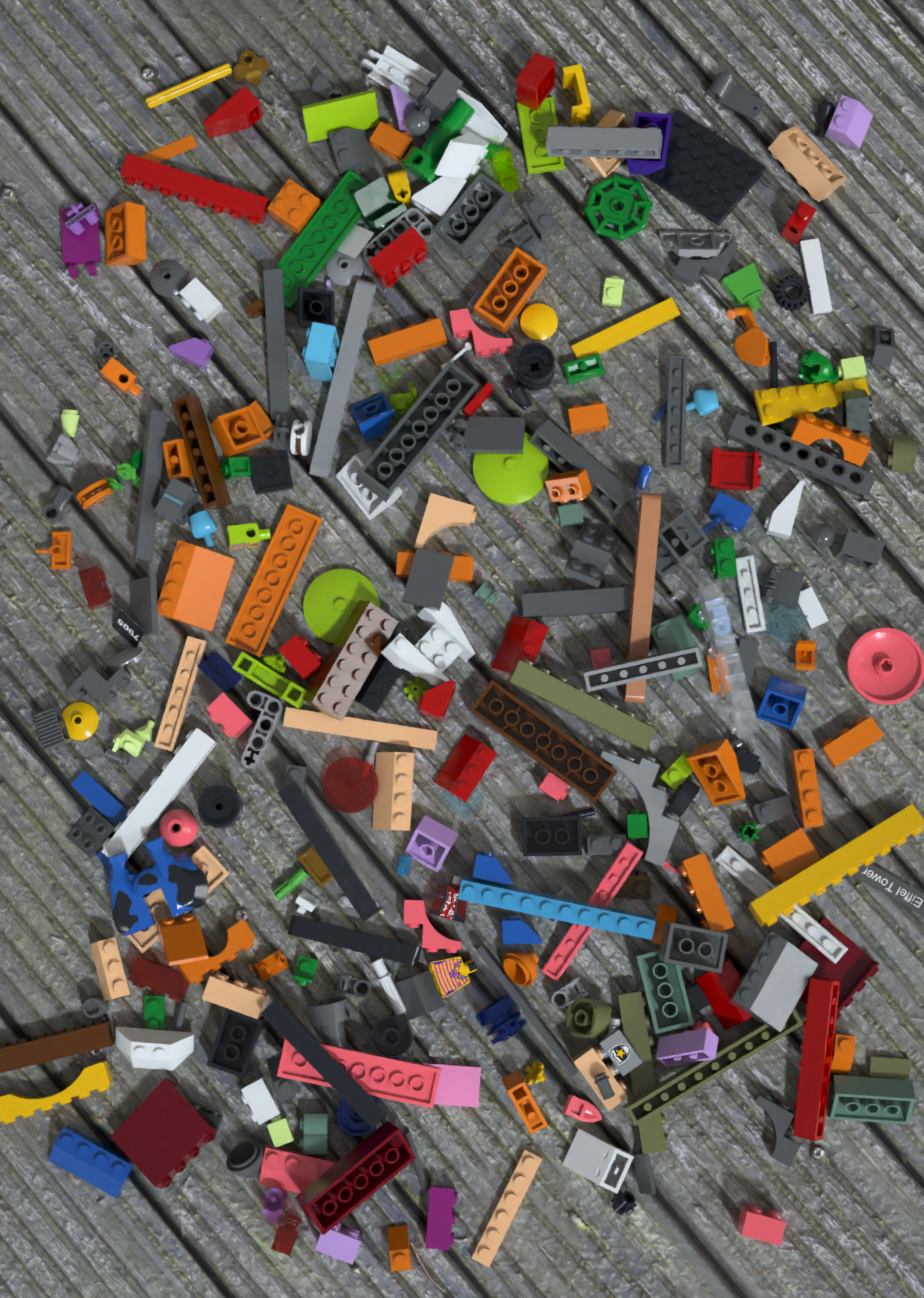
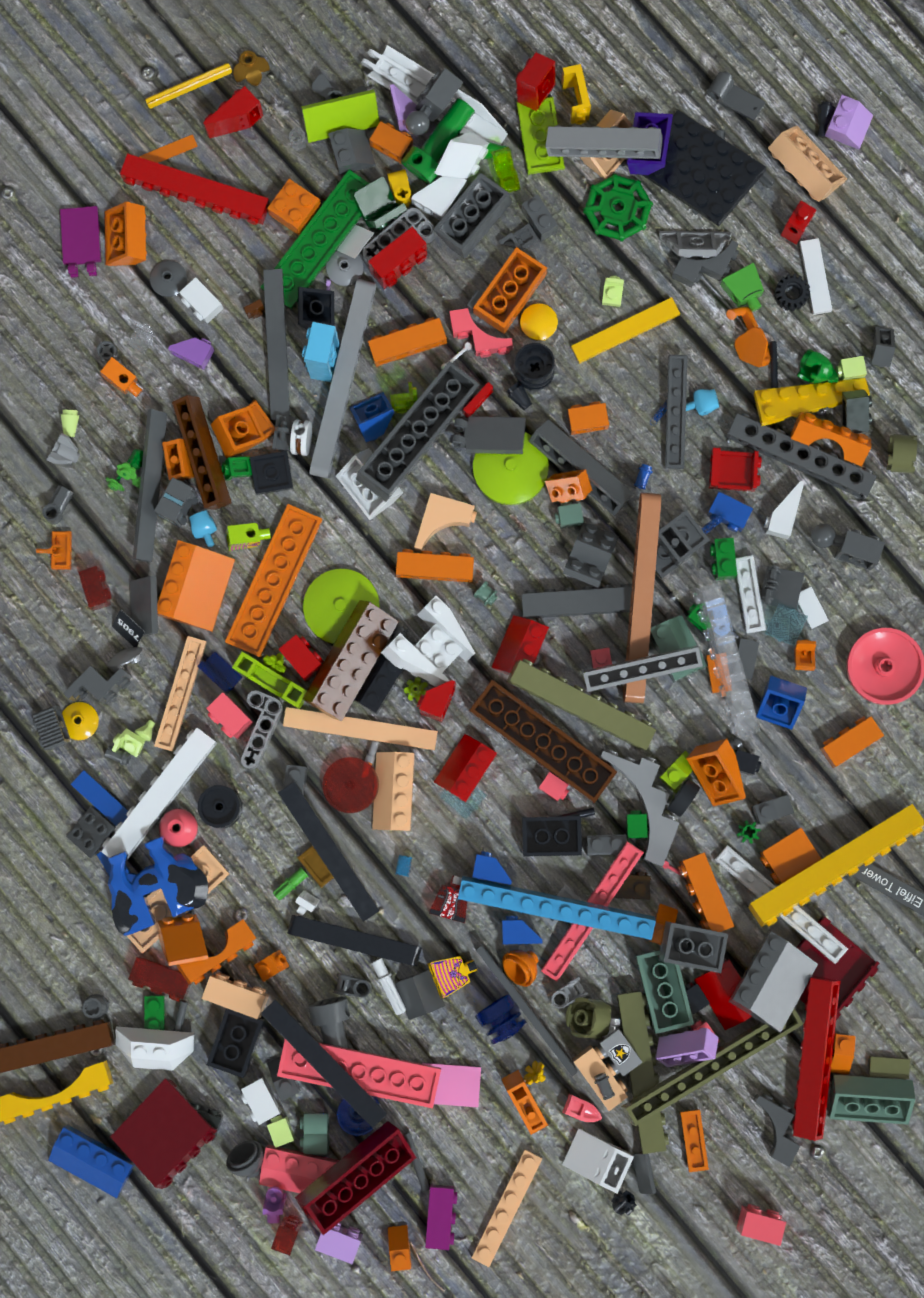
(74, 223): medium lavender hips -> none
(94, 494): orange head -> none
(109, 969): light nougat brick -> none
(305, 970): green bracket -> none
(392, 1036): black wheel -> none
(428, 579): dark grey tile -> none
(431, 843): lavender slope -> none
(431, 940): coral arch -> none
(583, 369): green slope -> none
(694, 1140): none -> orange plate
(806, 788): orange brick -> none

